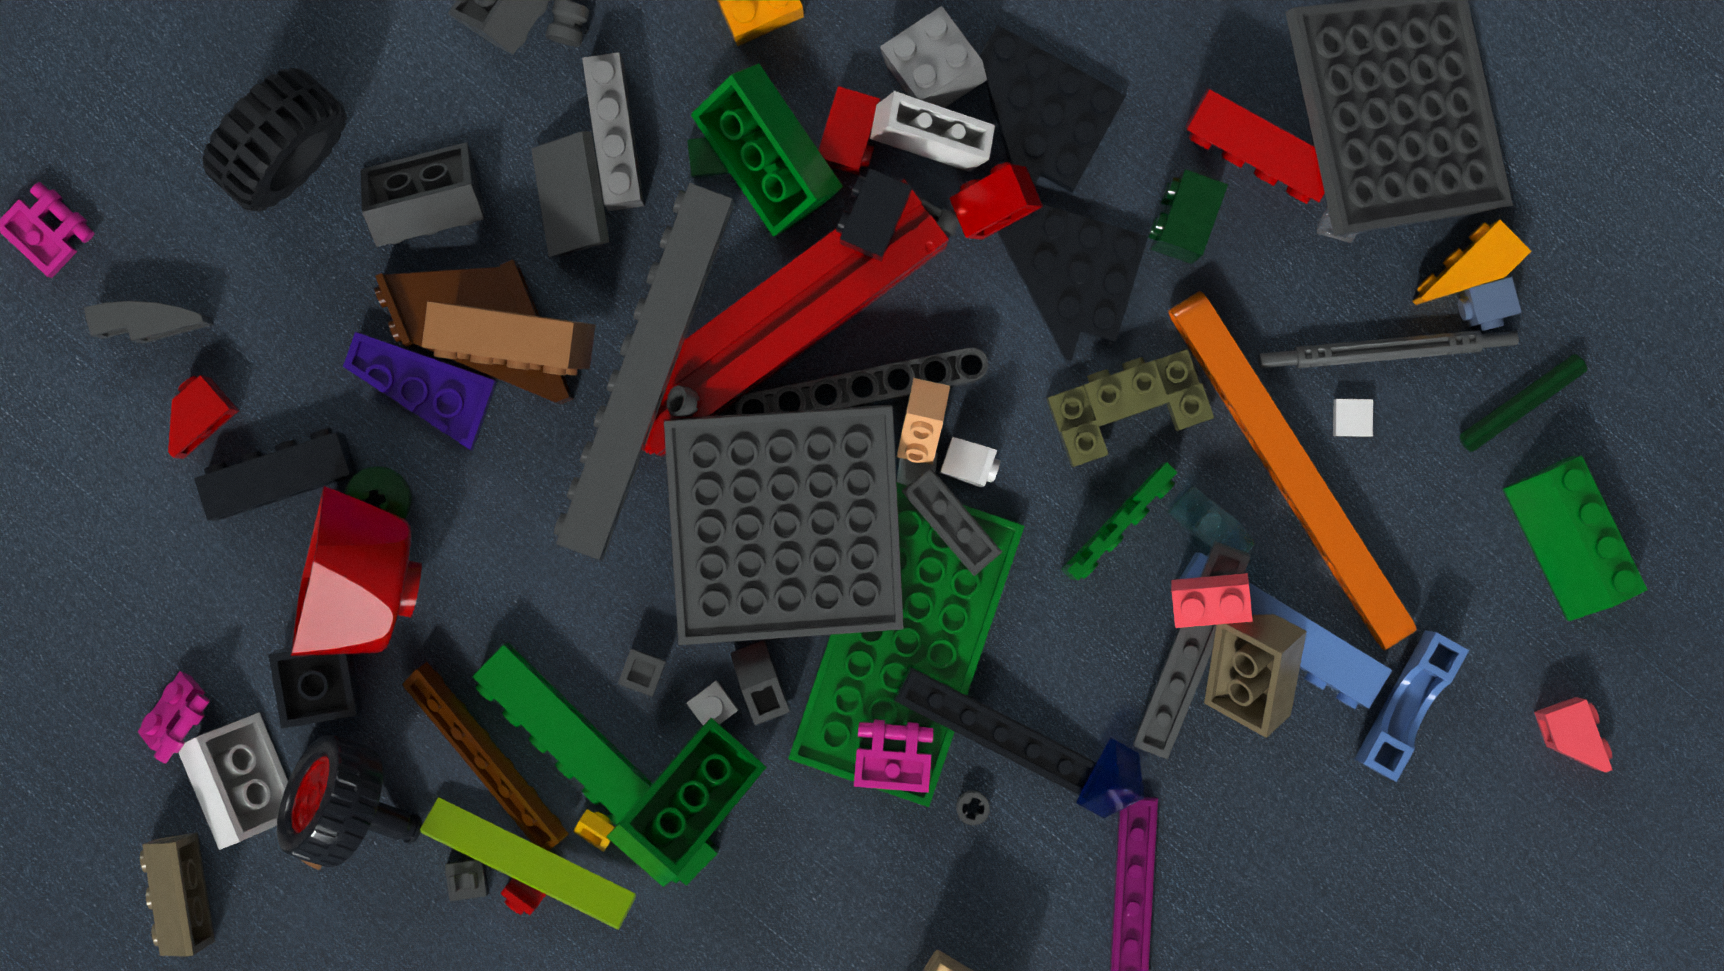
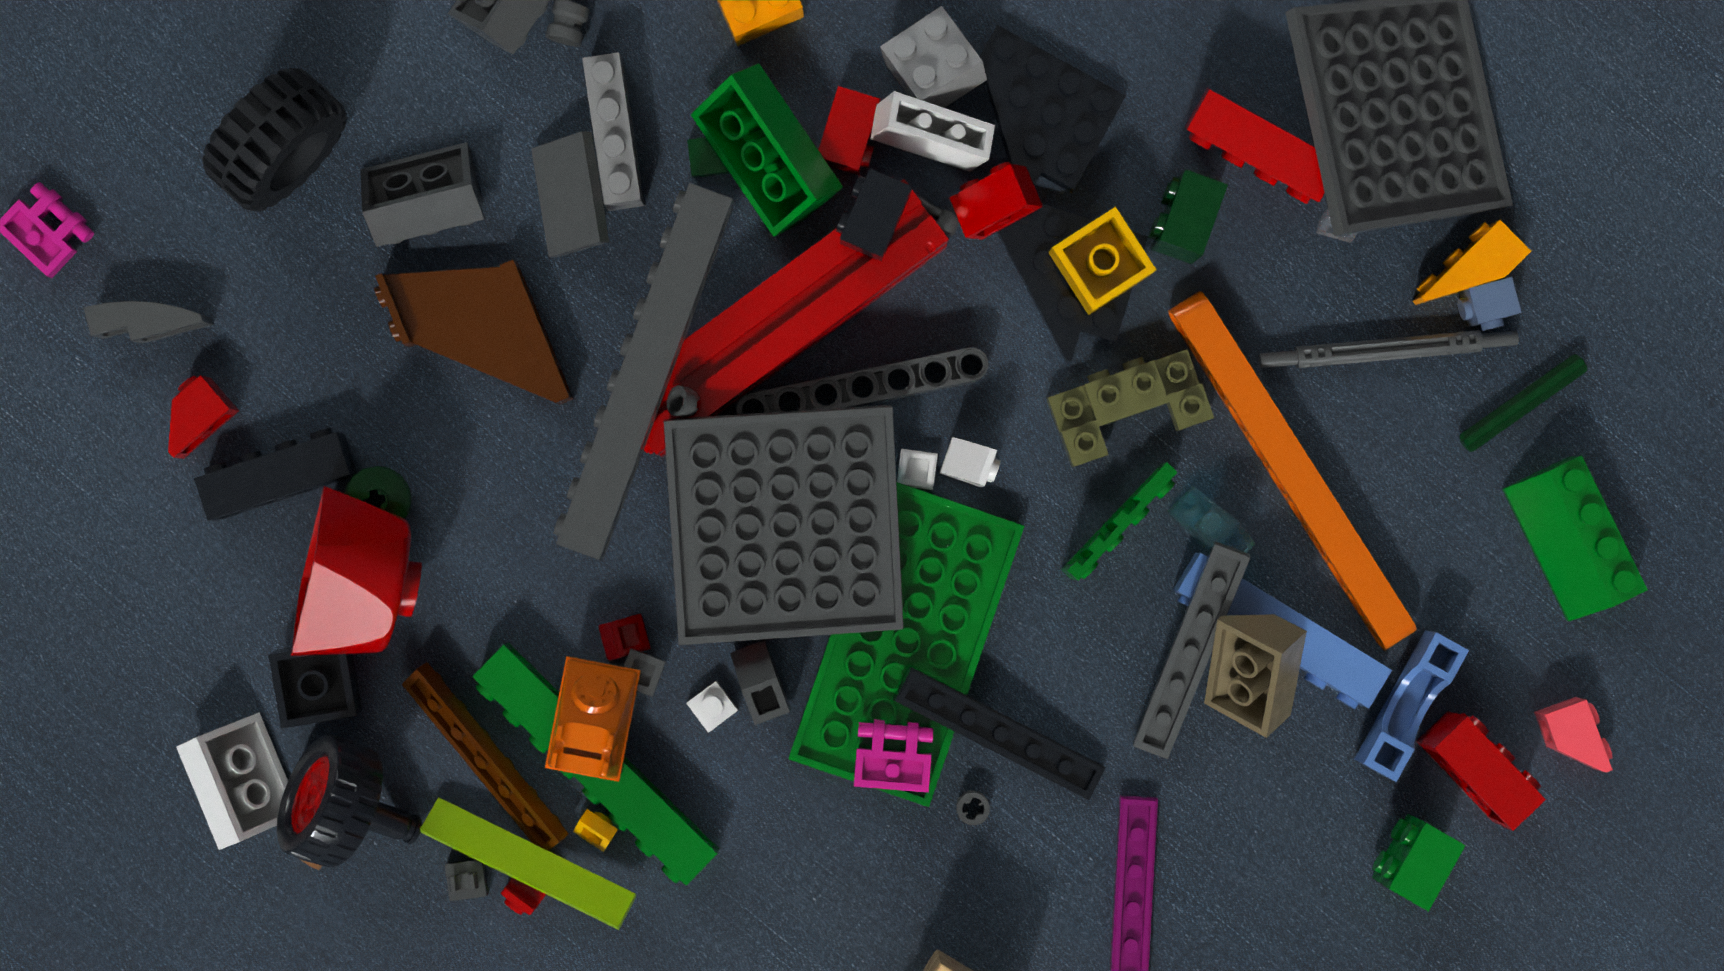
(173, 716): dark pink plate -> none
(177, 895): dark tan slope -> none
(434, 390): dark purple wing -> none
(502, 336): medium nougat brick -> none
(592, 718): none -> orange piece
(623, 635): none -> red slope
(686, 802): green brick -> none
(923, 421): light nougat brick -> none
(951, 521): dark grey tile -> none
(1102, 260): none -> yellow brick
(1114, 781): clear blue slope -> none
(1211, 600): coral brick -> none
(1353, 417): white tile -> none
(1417, 861): none -> green brick
(1482, 769): none -> red brick

